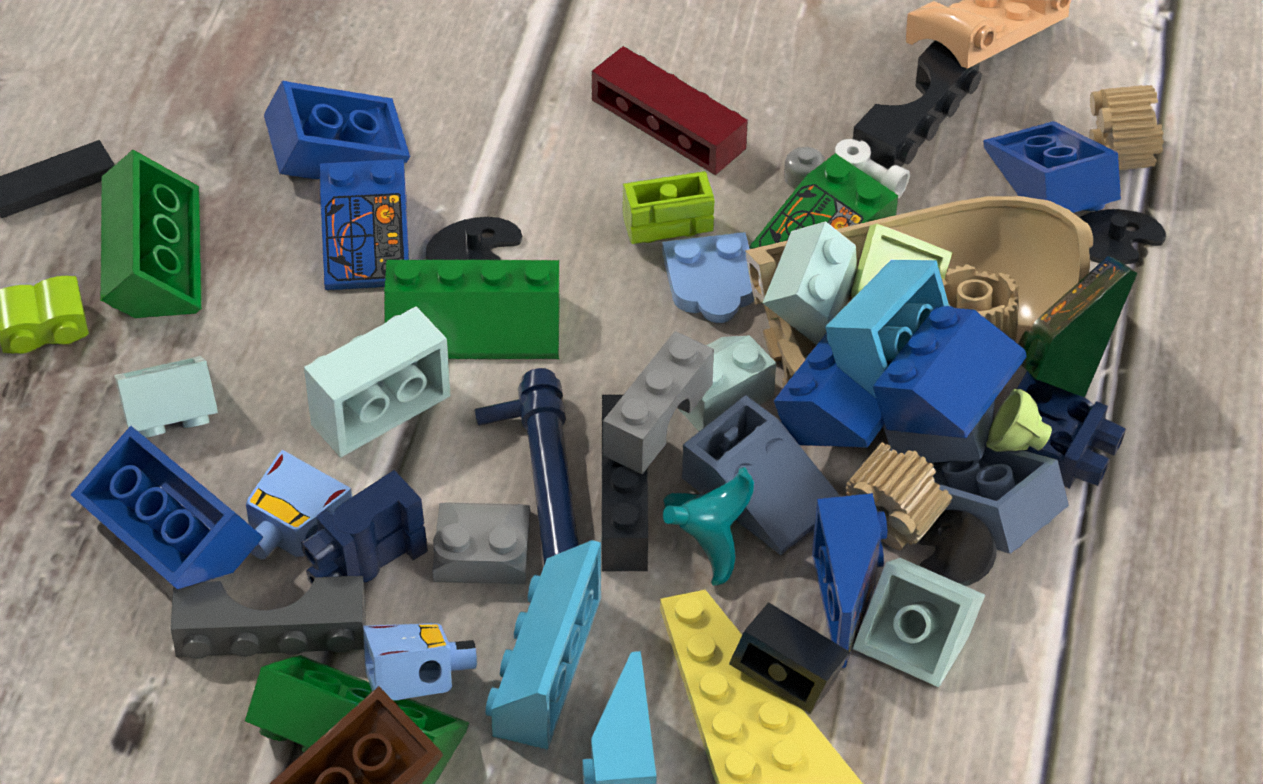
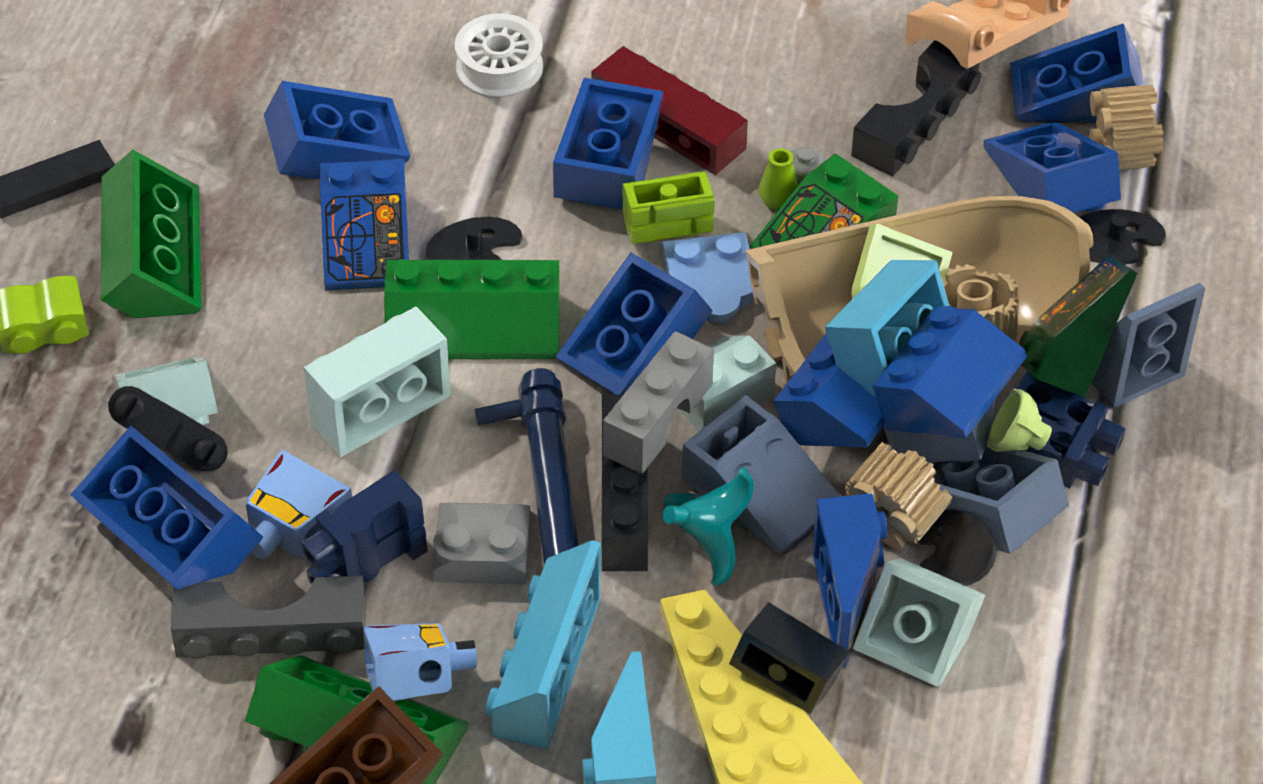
(168, 428): none -> black piece
(499, 55): none -> white wheel
(605, 142): none -> blue slope
(632, 324): none -> blue slope
(778, 179): none -> lime cone
(813, 279): light aqua slope -> none
(859, 154): white leg -> none
(1060, 80): none -> blue slope
(1149, 347): none -> sand blue slope

